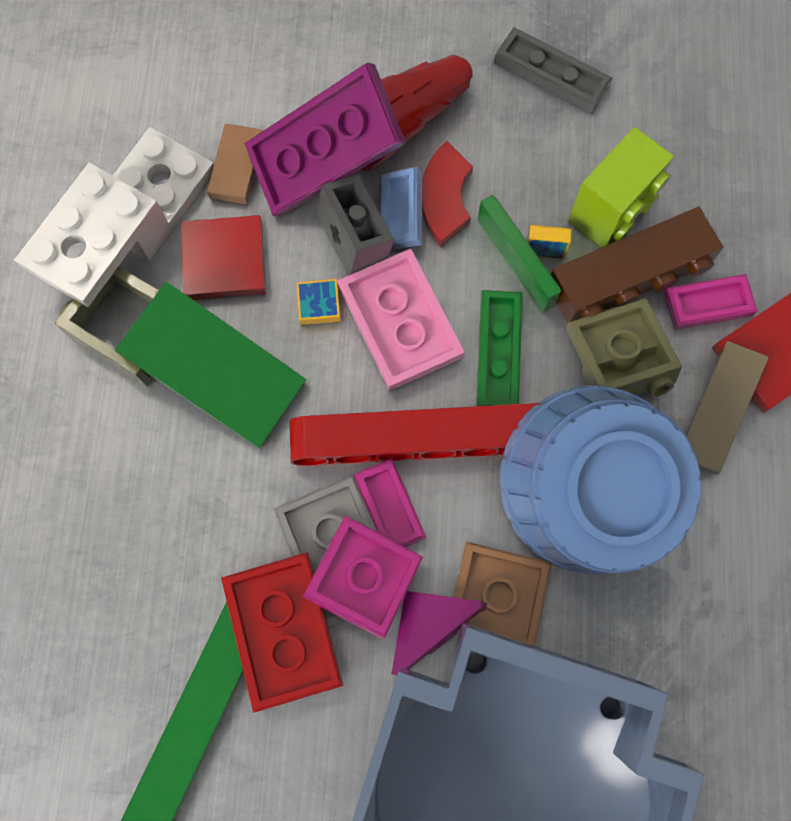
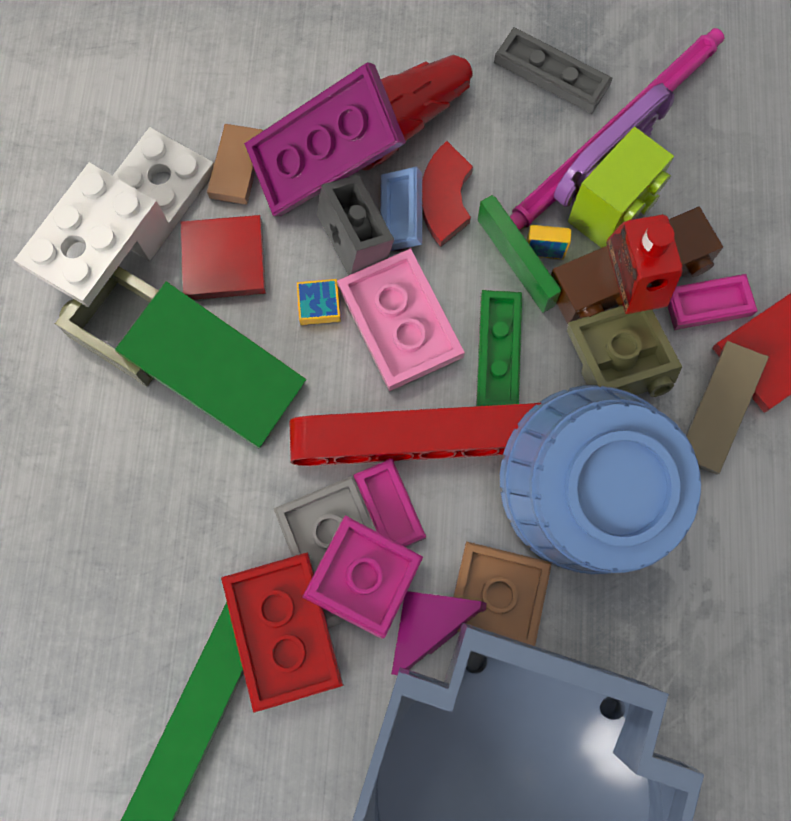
(642, 115): none -> medium lavender tile
(644, 254): none -> red torso
(671, 77): none -> dark pink piece

